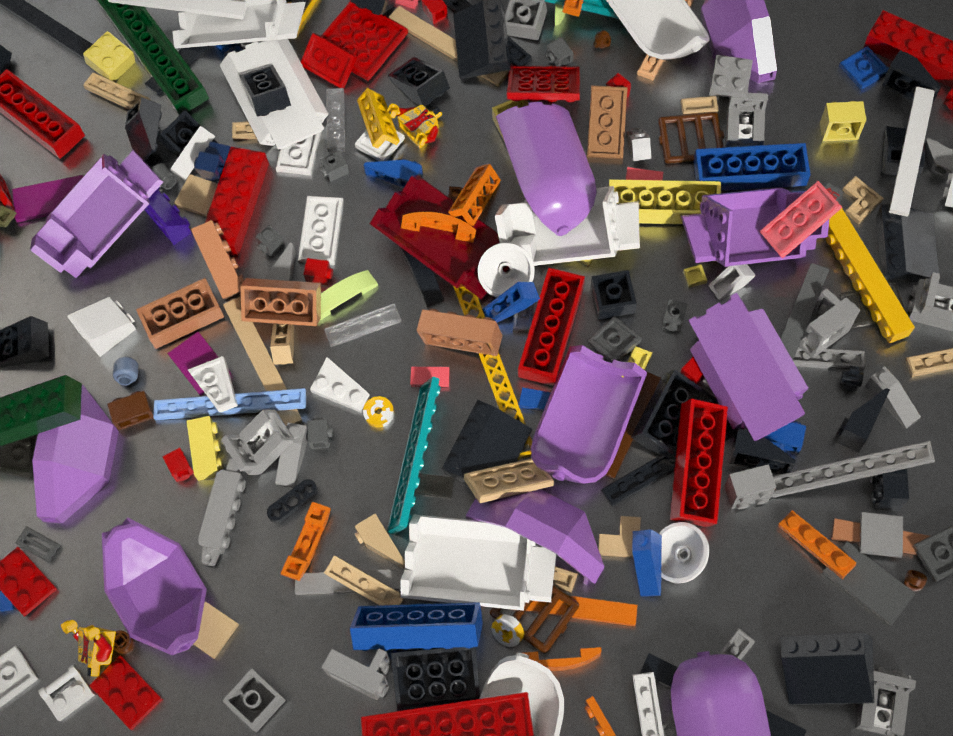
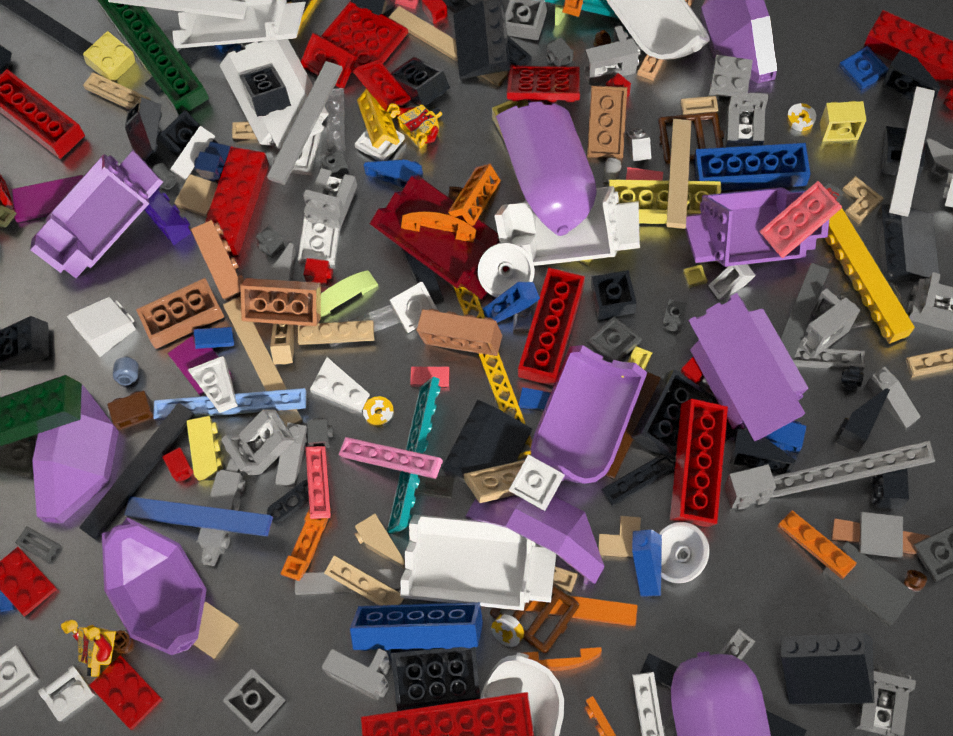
(136, 471): none -> black tile
(199, 516): none -> blue tile
(213, 337): none -> blue tile
(304, 123): none -> light grey tile
(317, 482): none -> coral tile
(327, 204): none -> light grey brick
(336, 332): none -> tan plate
(381, 84): none -> red plate
(391, 457): none -> bright pink tile
(409, 305): none -> white plate
(536, 482): none -> white plate
(611, 170): none -> light grey cone
(612, 58): none -> light grey brick
(679, 174): none -> tan tile
(798, 123): none -> piece

